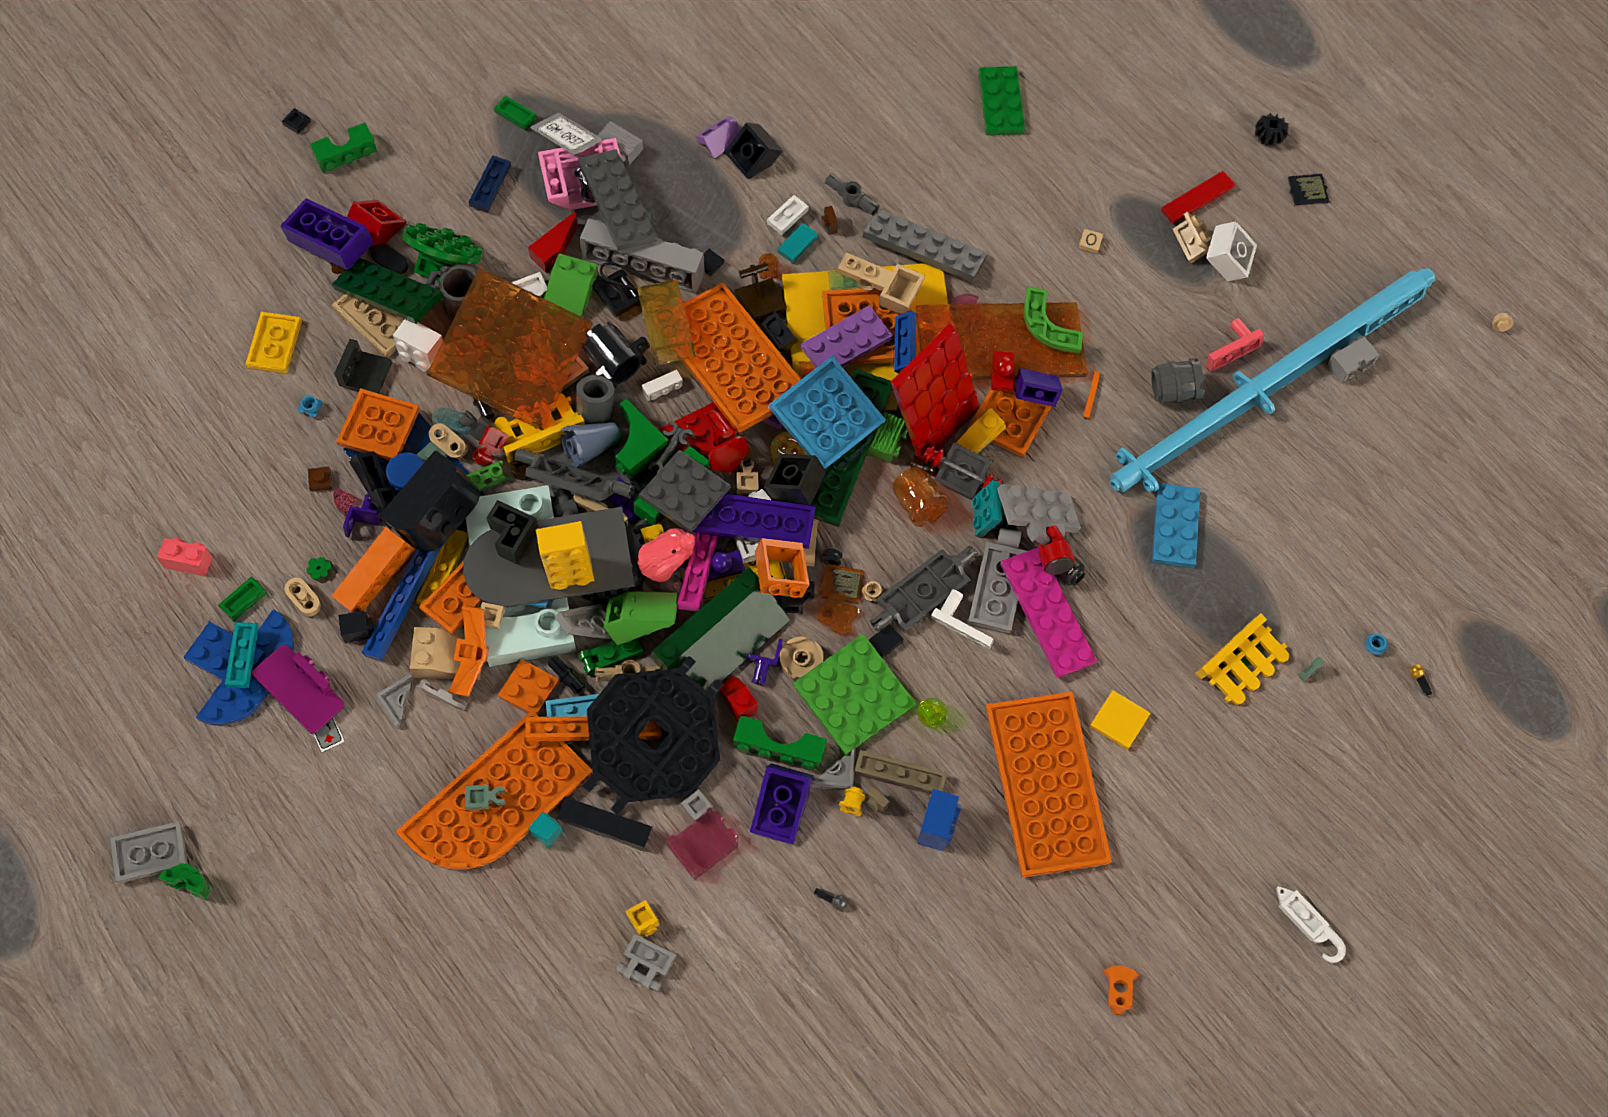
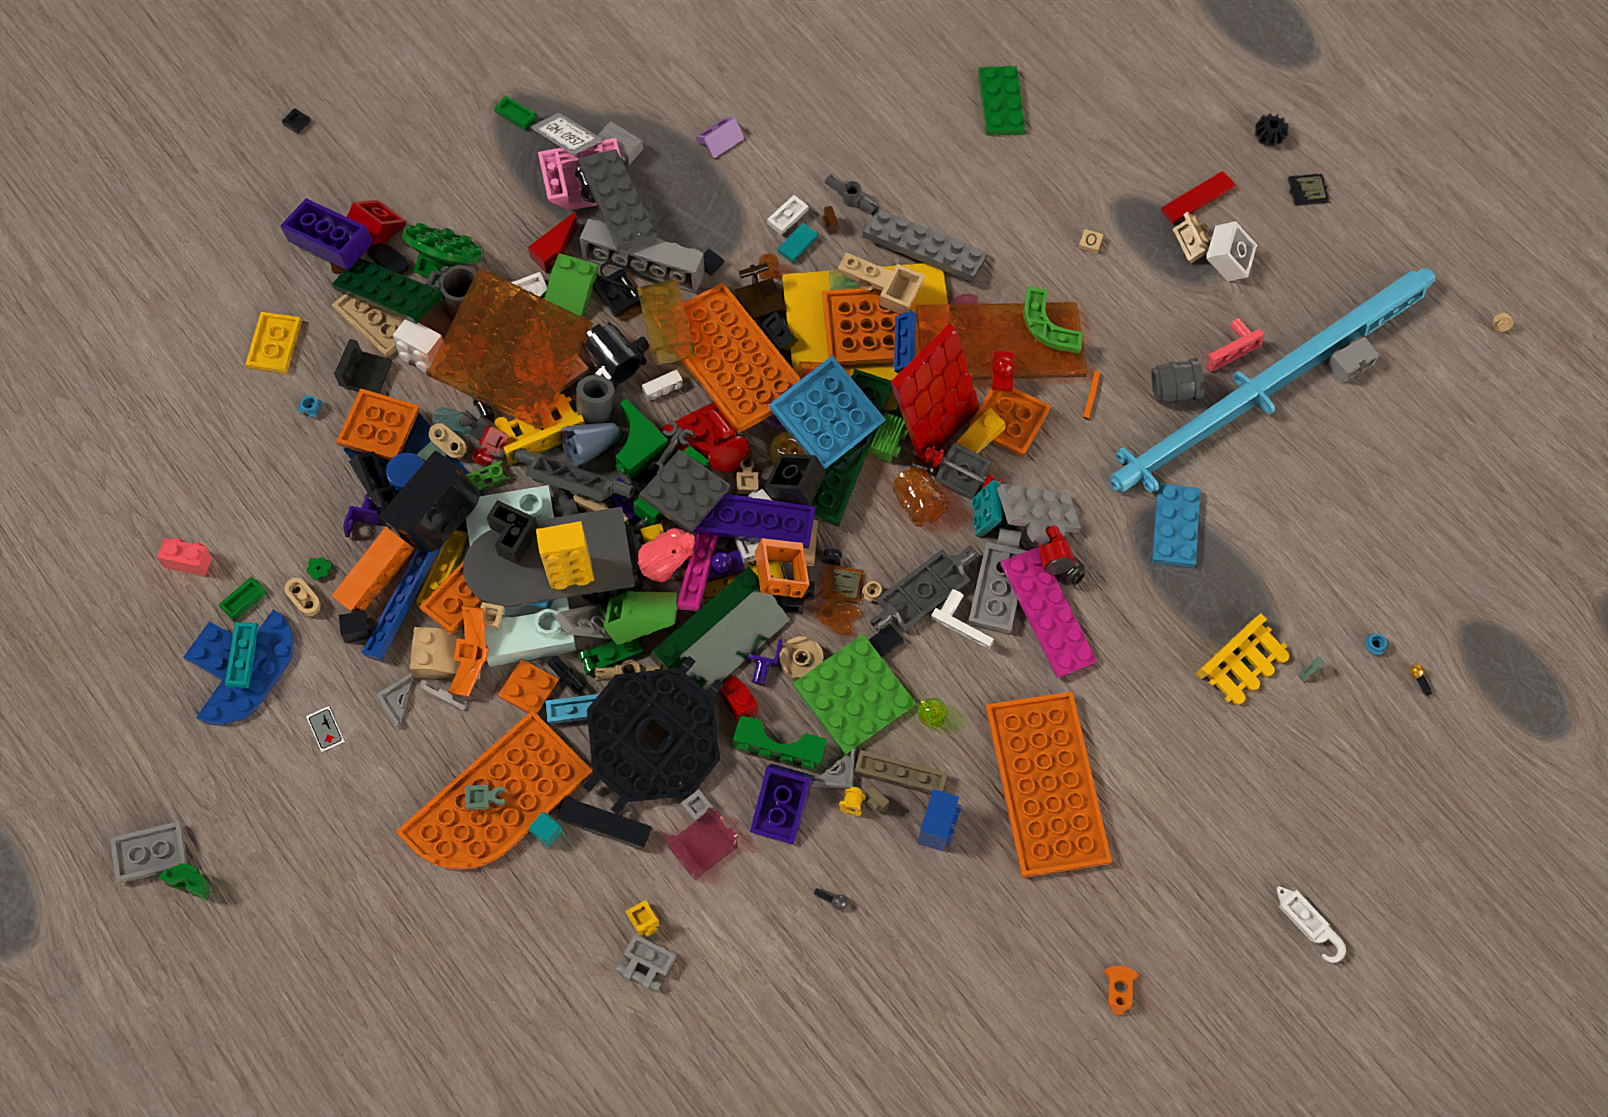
(299, 688): magenta bracket -> none
(319, 478): reddish brown plate -> none
(331, 156): green arch -> none
(343, 500): clear pink tile -> none
(489, 183): dark blue plate -> none
(519, 470): dark brown tile -> none
(573, 729): orange plate -> none
(753, 150): black slope -> none
(848, 339): medium lavender plate -> none
(1037, 387): dark purple brick -> none
(1120, 720): yellow tile -> none

